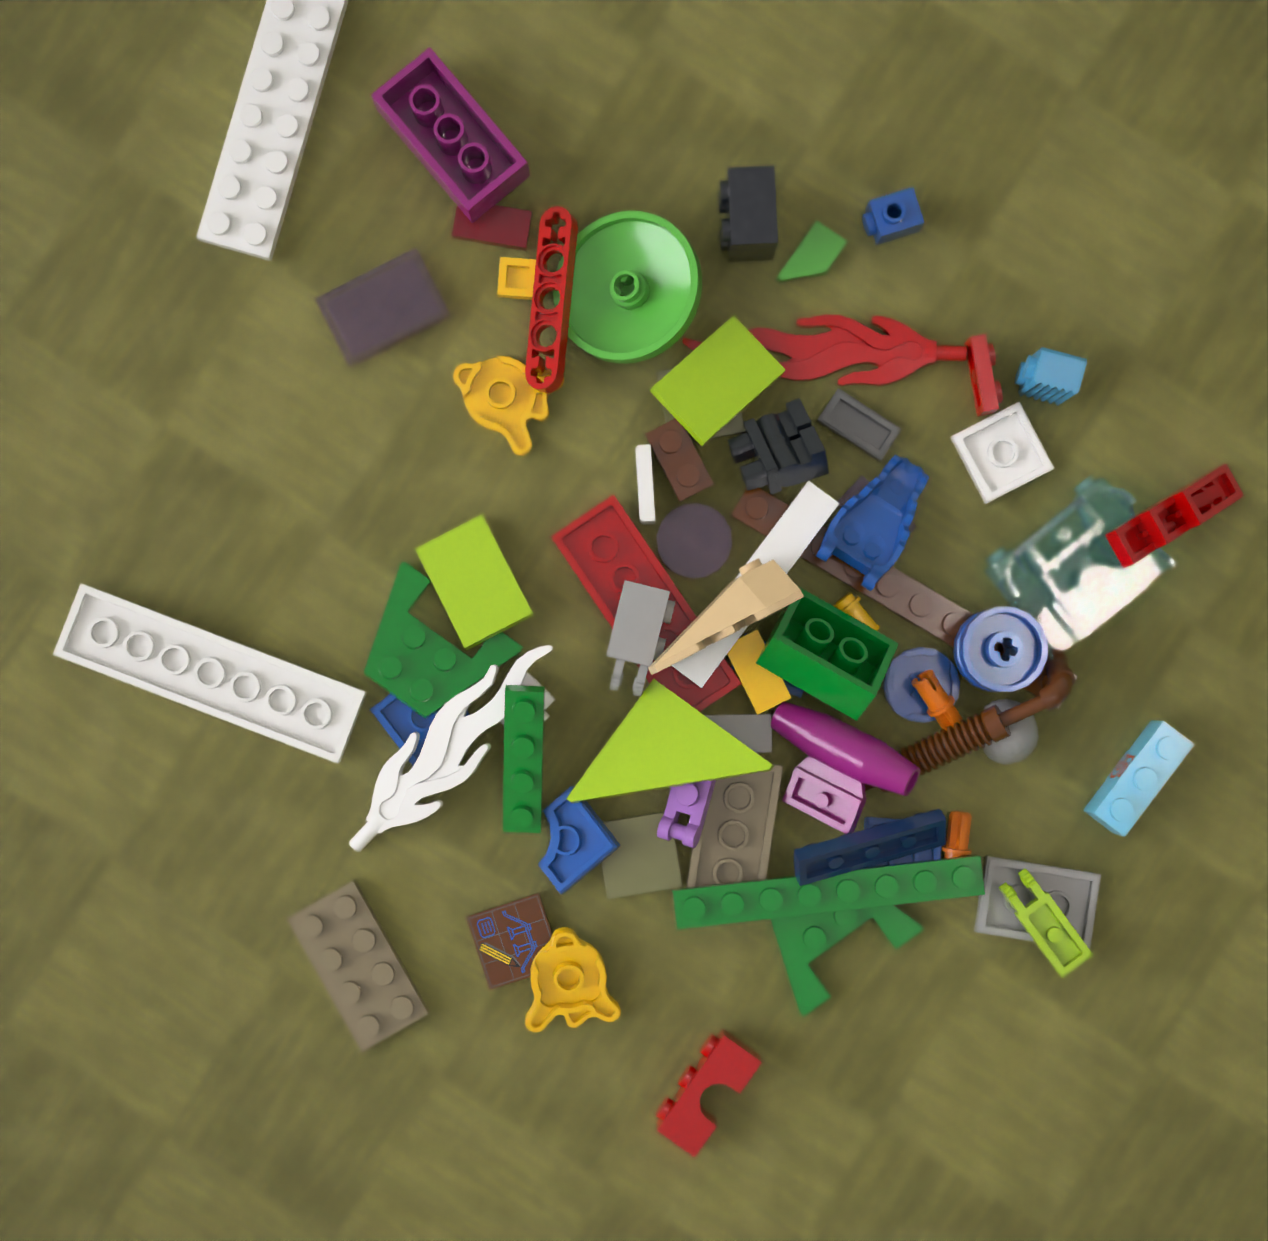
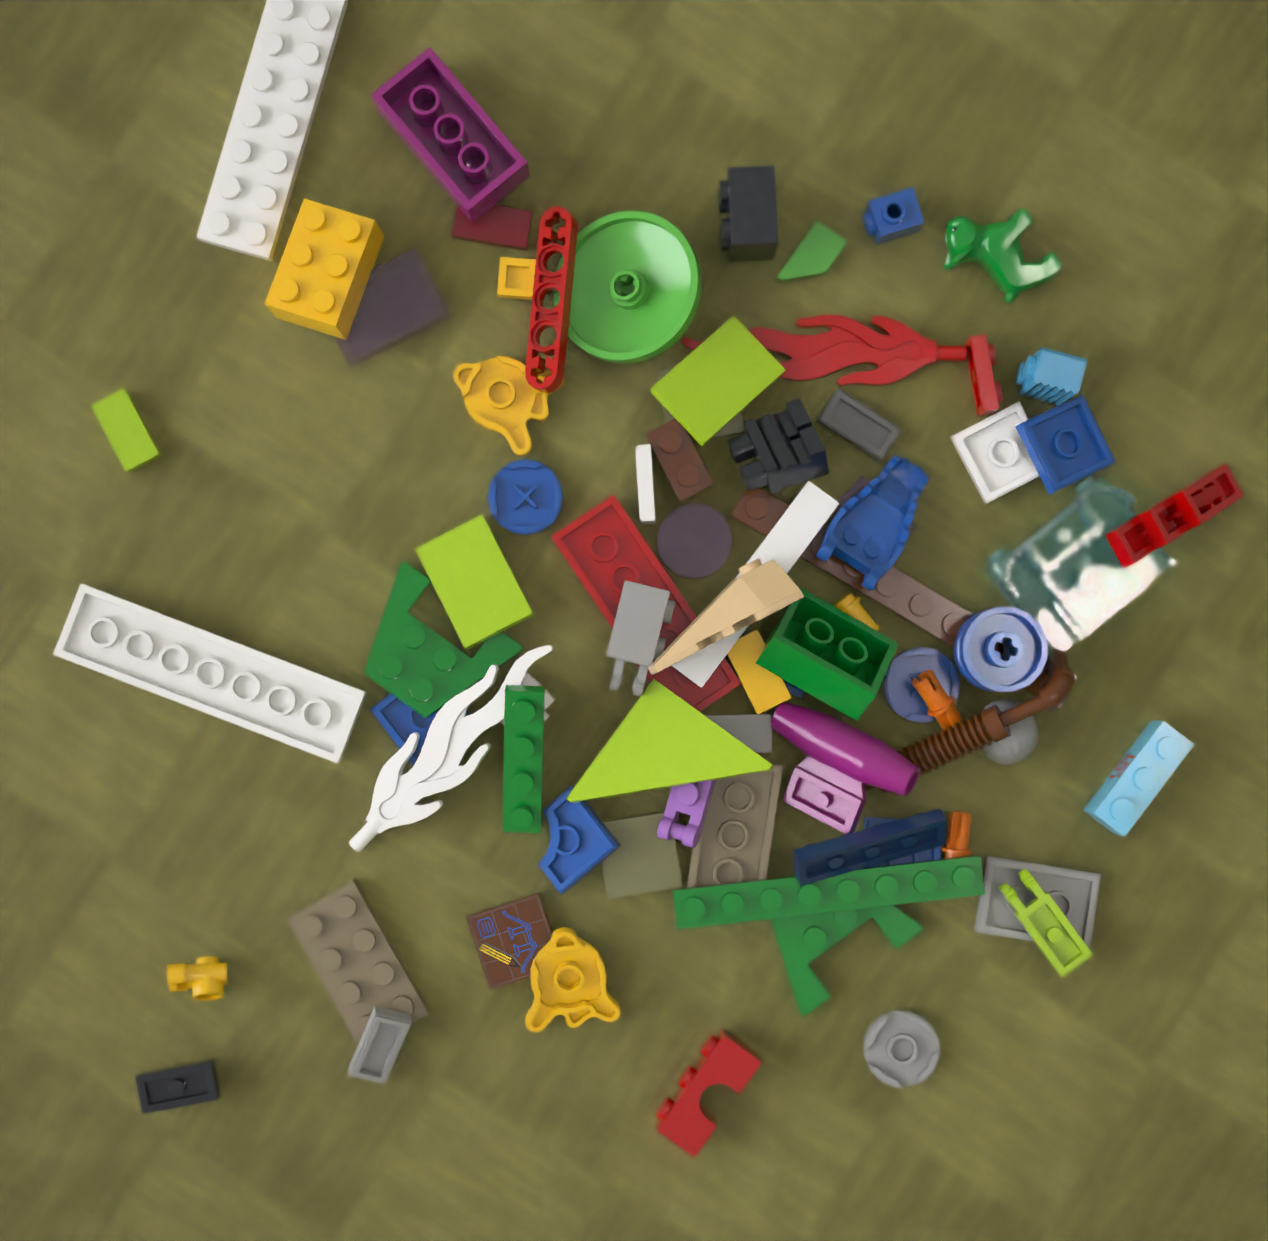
(126, 430): none -> lime tile
(178, 1086): none -> black plate
(204, 978): none -> yellow plate
(324, 269): none -> yellow brick
(380, 1045): none -> light grey tile
(525, 497): none -> blue tile
(901, 1048): none -> light grey tile
(999, 252): none -> green animal
(1065, 444): none -> blue tile

